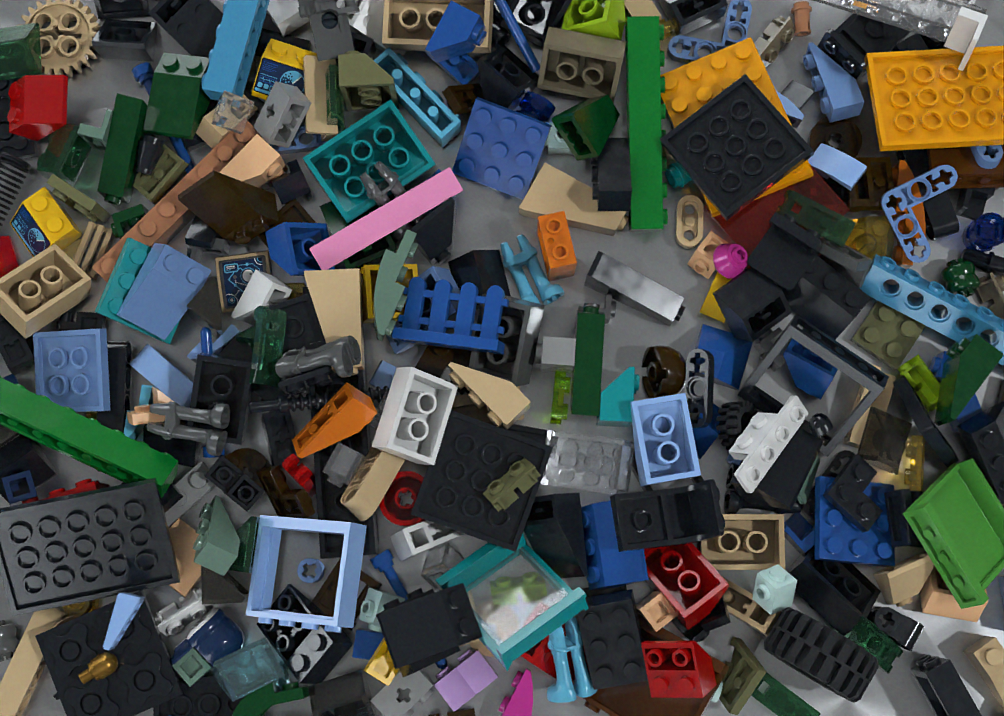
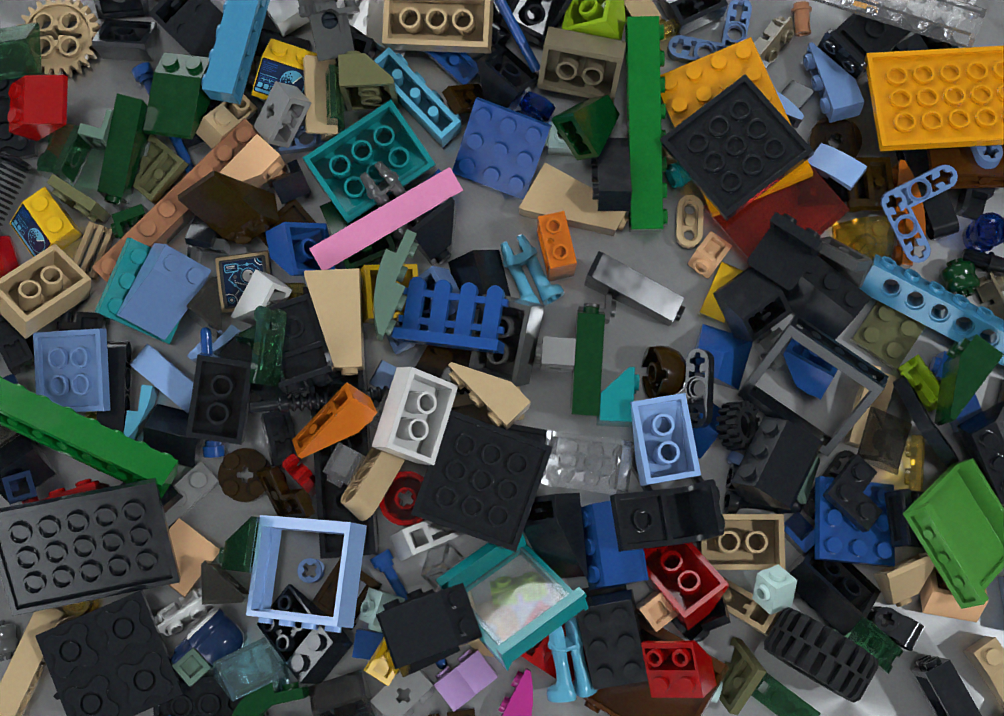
(99, 667): pearl gold cylinder -> none
(122, 615): light blue slope -> none
(141, 412): light nougat slope -> none
(149, 153): black cone -> none
(217, 417): dark grey piece -> none
(217, 539): sand green slope -> none
(232, 112): clear panel -> none
(234, 482): black slope -> none
(339, 353): dark grey piece -> none
(456, 33): blue slope -> none
(520, 475): olive hinge -> none
(559, 409): clear neon green plate -> none
(730, 259): dark pink cone -> none
(765, 440): white bracket -> none
(817, 217): clear green plate -> none
(820, 424): black hinge -> none
(965, 33): white panel -> none

